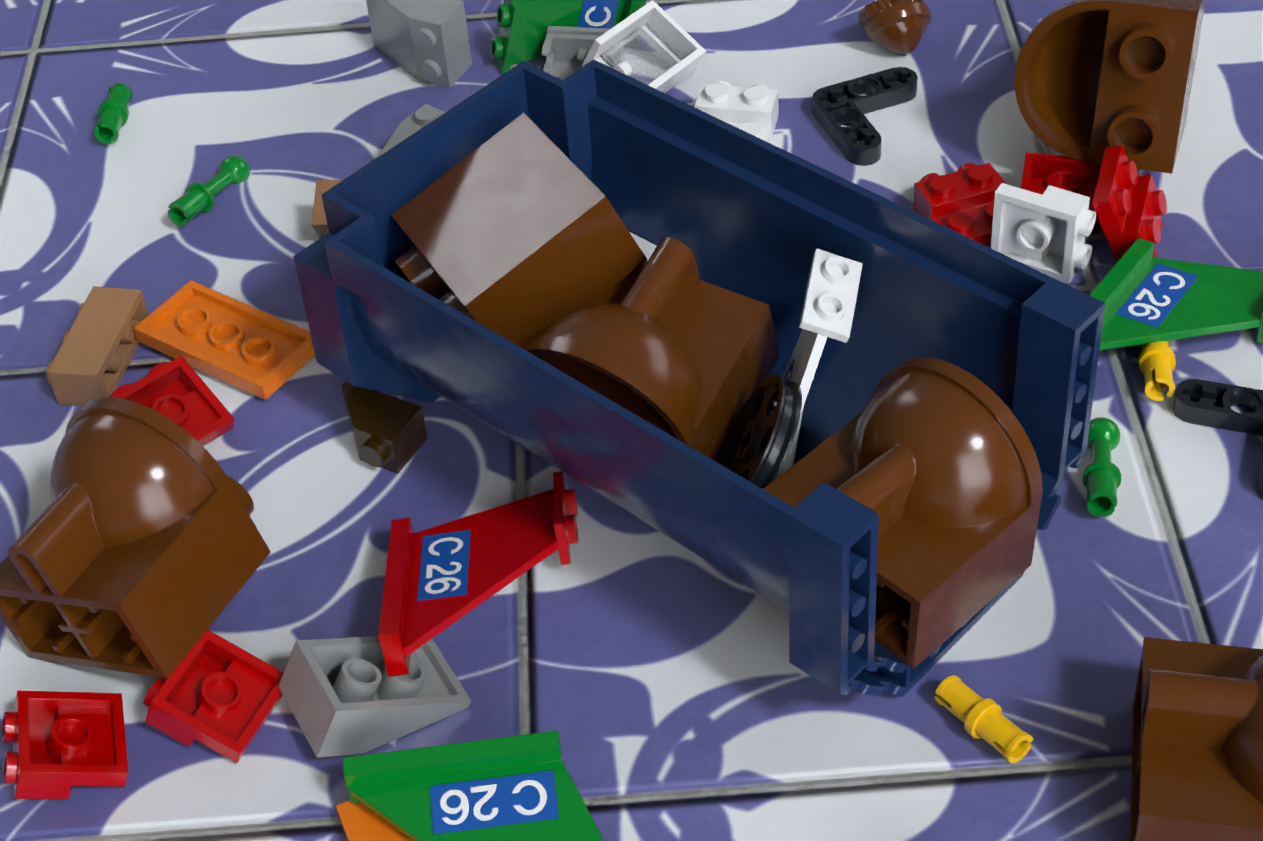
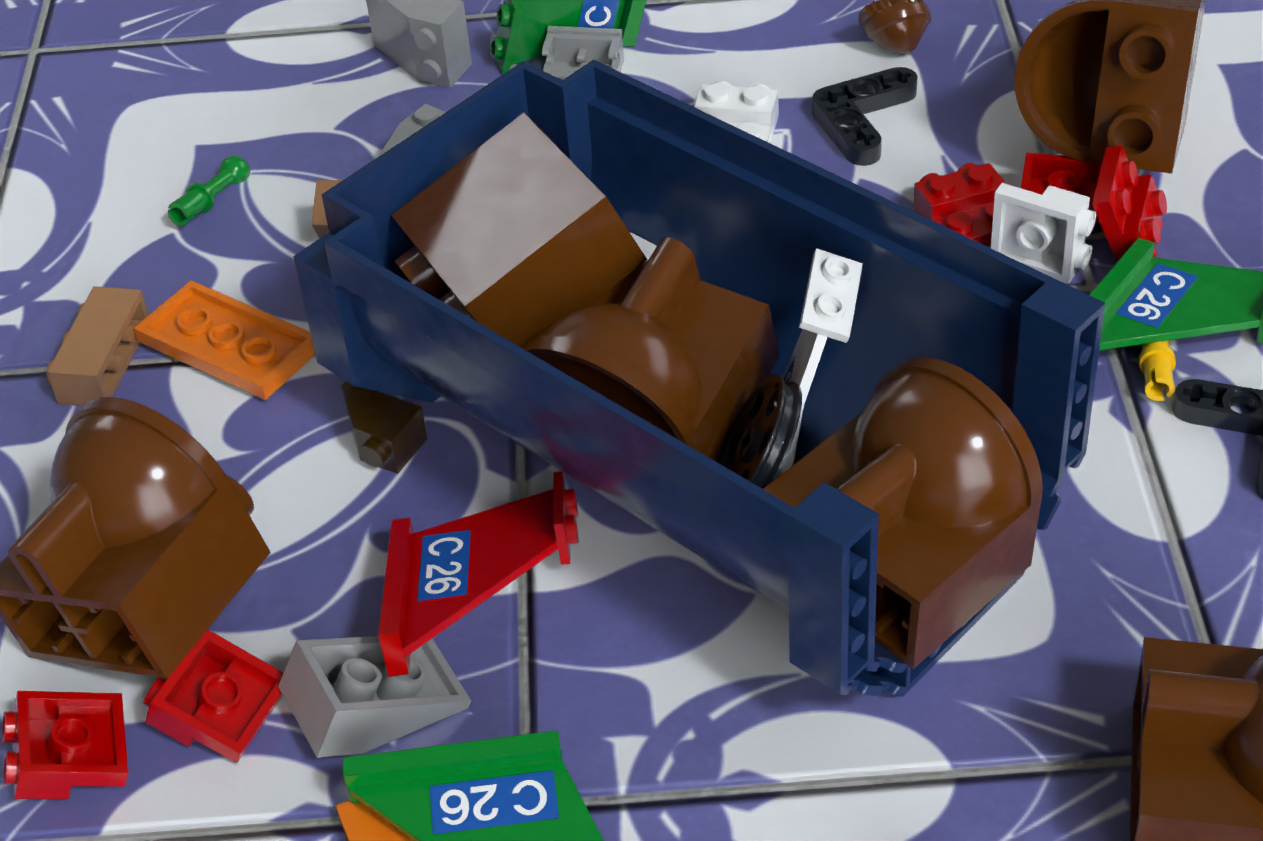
(113, 113): green pin -> none
(182, 397): red plate -> none
(648, 48): window -> none
(983, 719): yellow pin -> none
(1101, 475): green pin -> none

